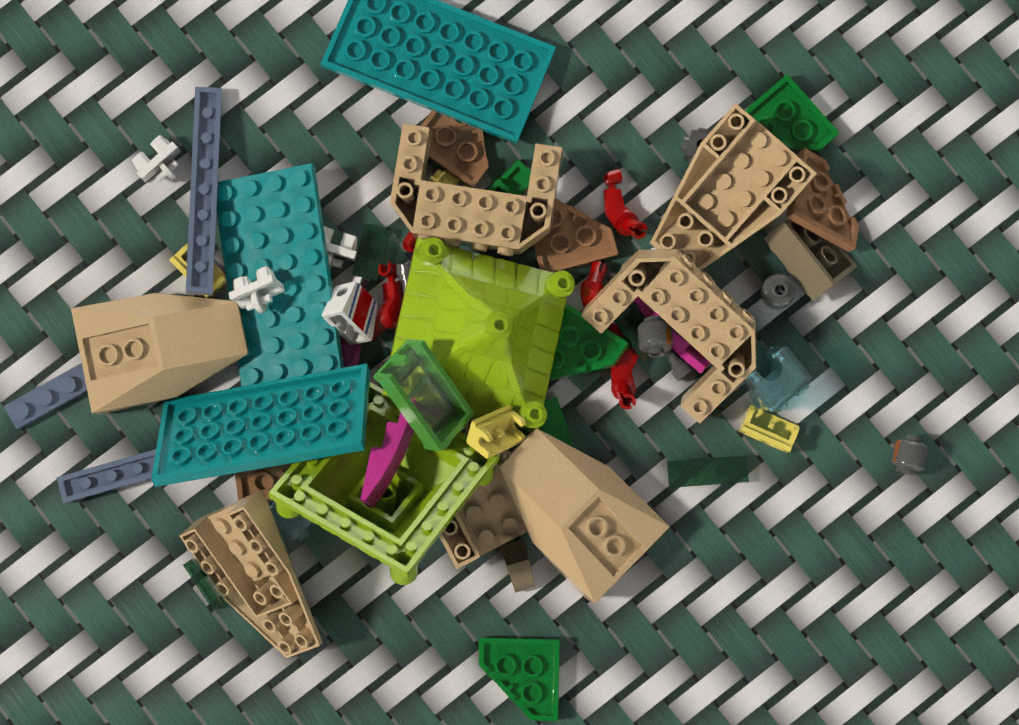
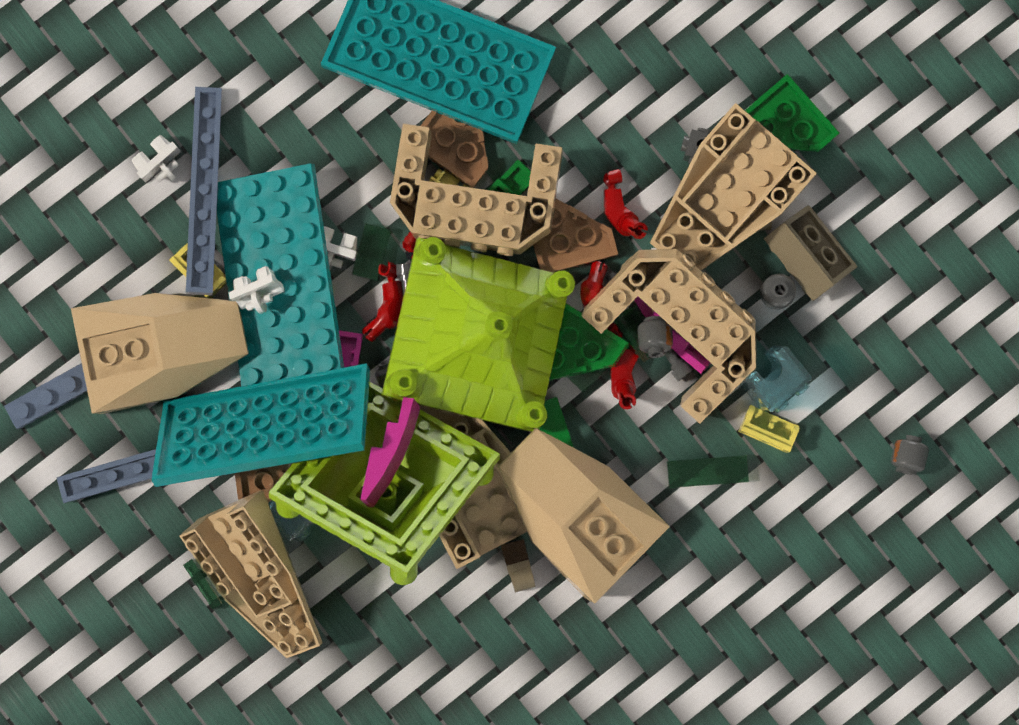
(352, 311): white torso -> none
(424, 394): bright green door -> none
(496, 432): light yellow hinge -> none
(525, 672): green plate -> none
(822, 206): medium nougat plate -> none

